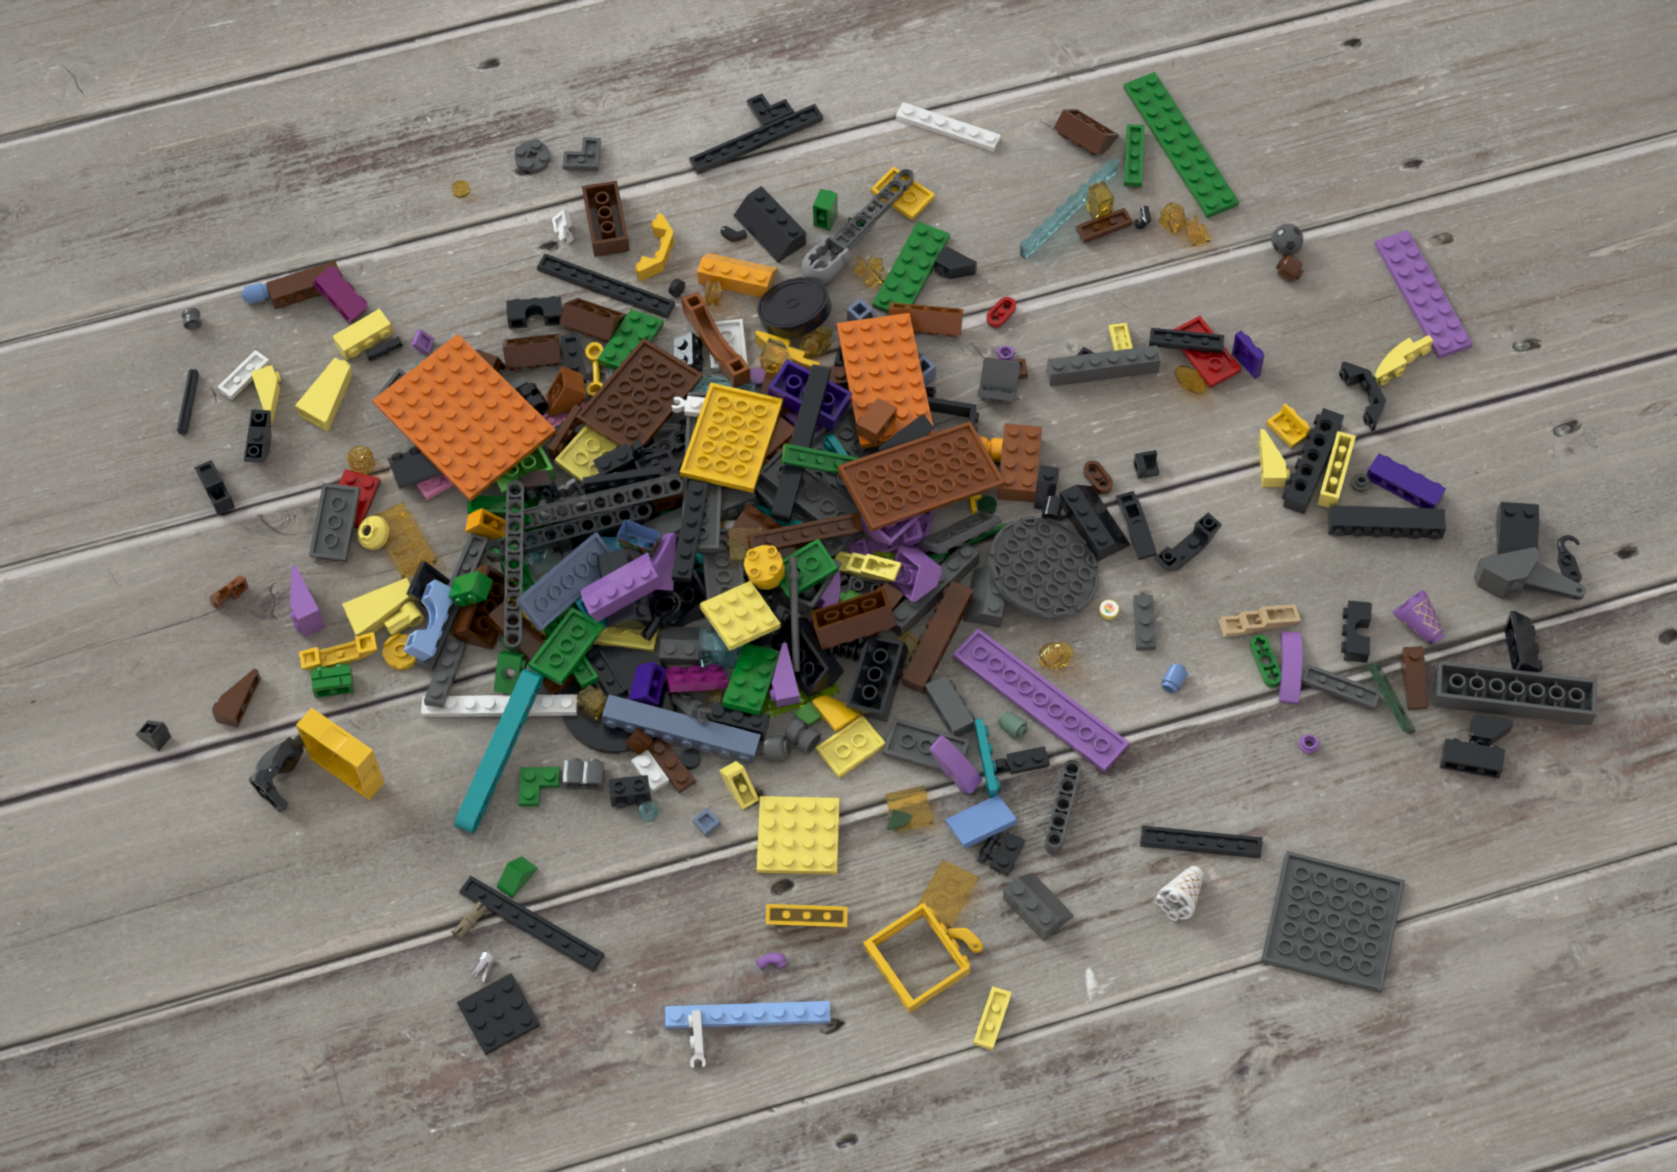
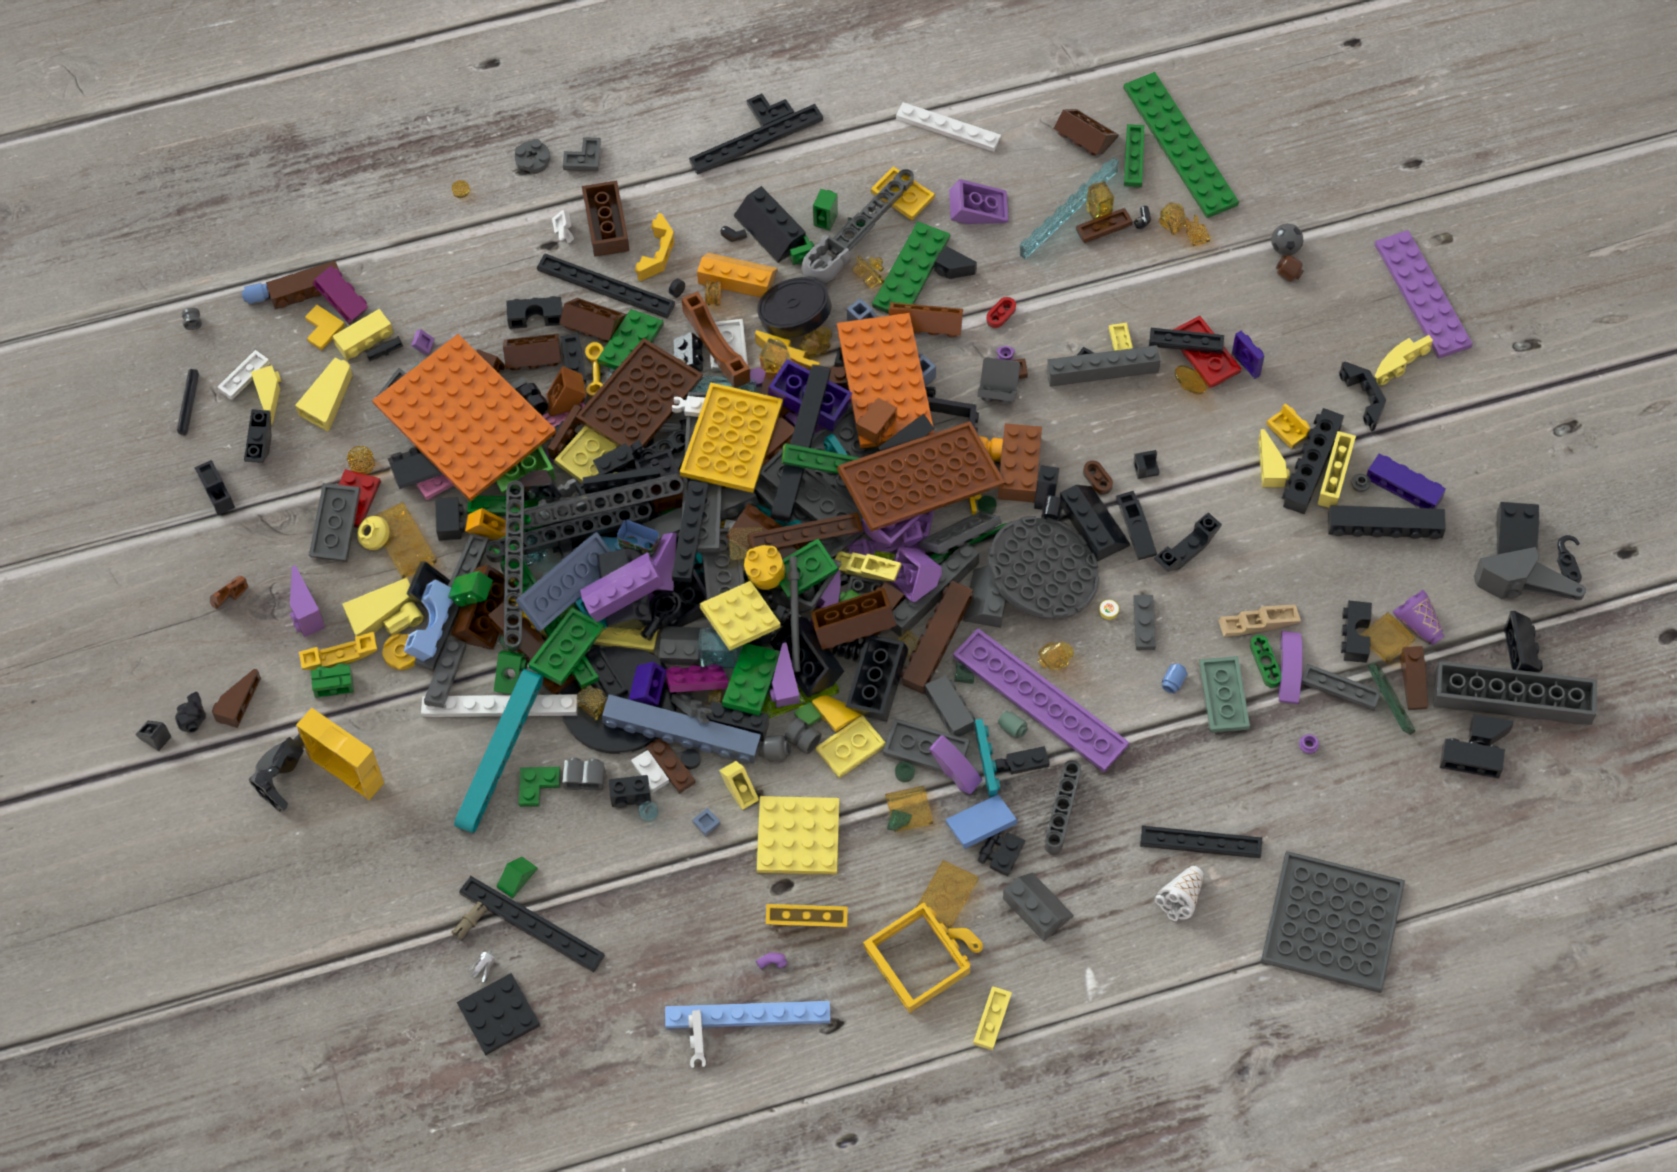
(190, 714): none -> black head
(326, 325): none -> yellow tile
(449, 518): none -> black brick
(638, 741): reddish brown plate -> none
(798, 254): none -> green bracket
(904, 771): none -> clear green tile
(963, 674): none -> clear green tile
(977, 203): none -> medium lavender slope
(1224, 694): none -> sand green plate
(1388, 637): none -> clear yellow tile

